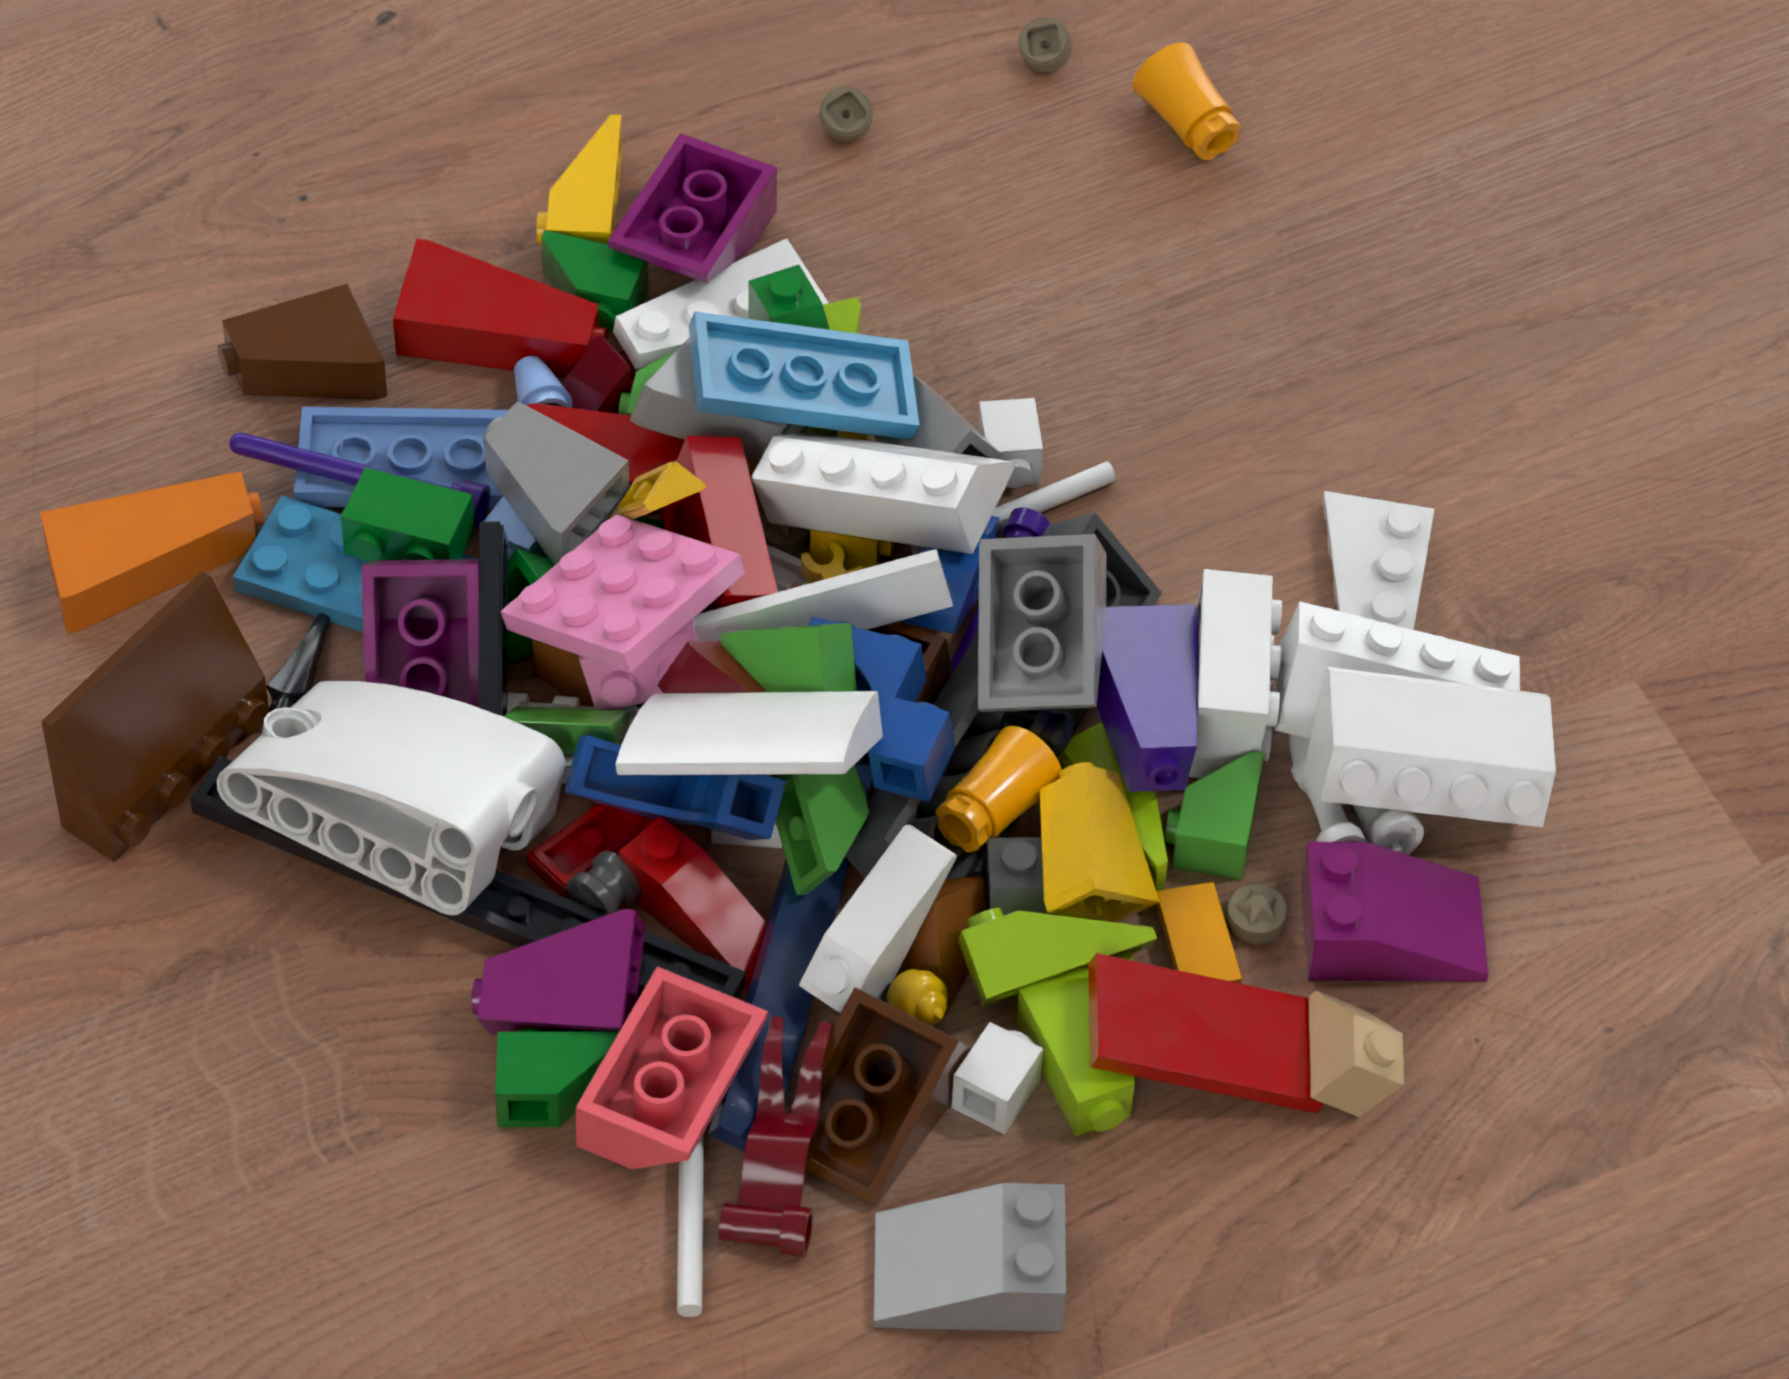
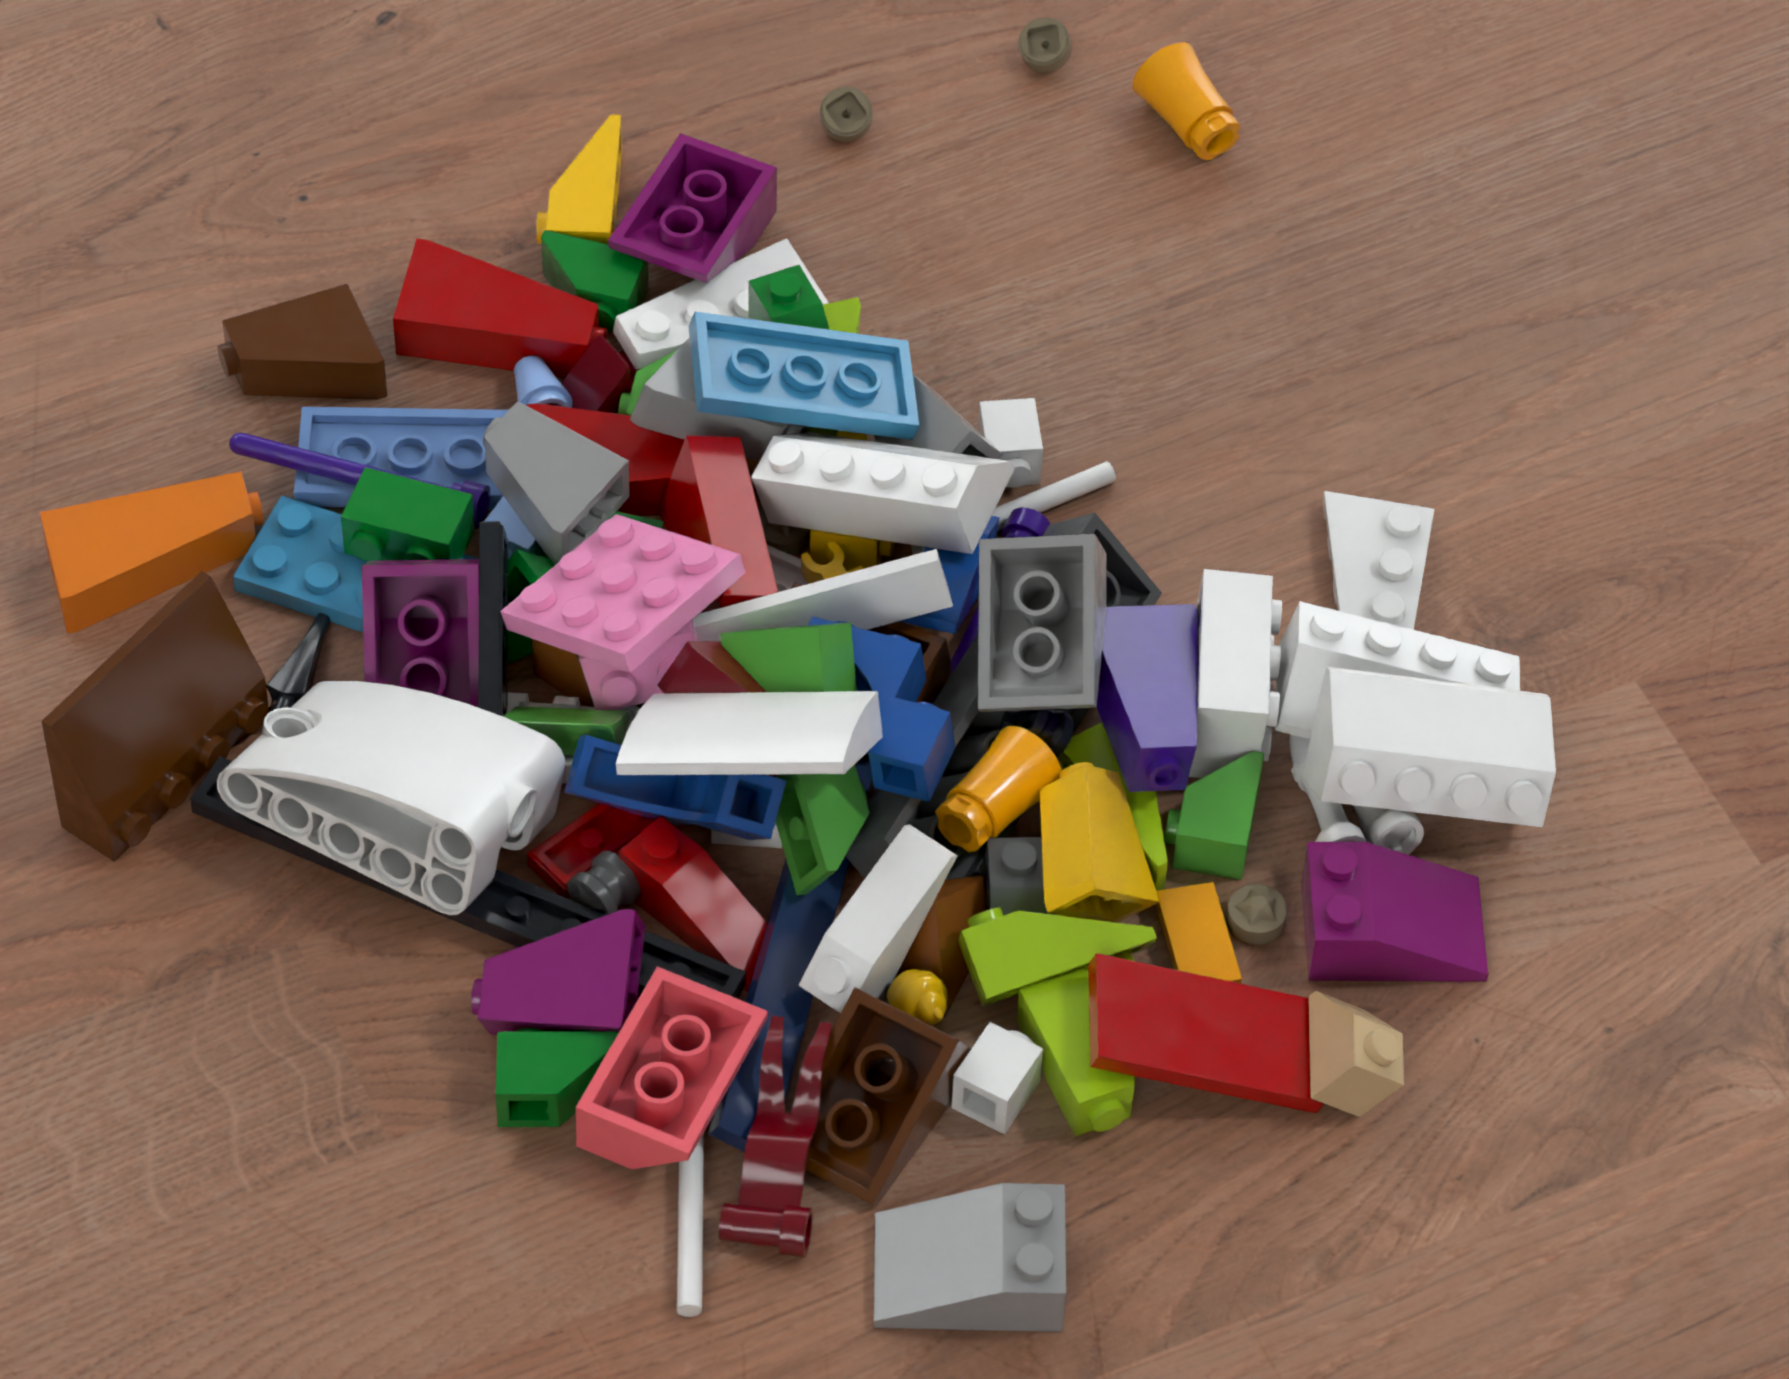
(657, 490): yellow slope -> none

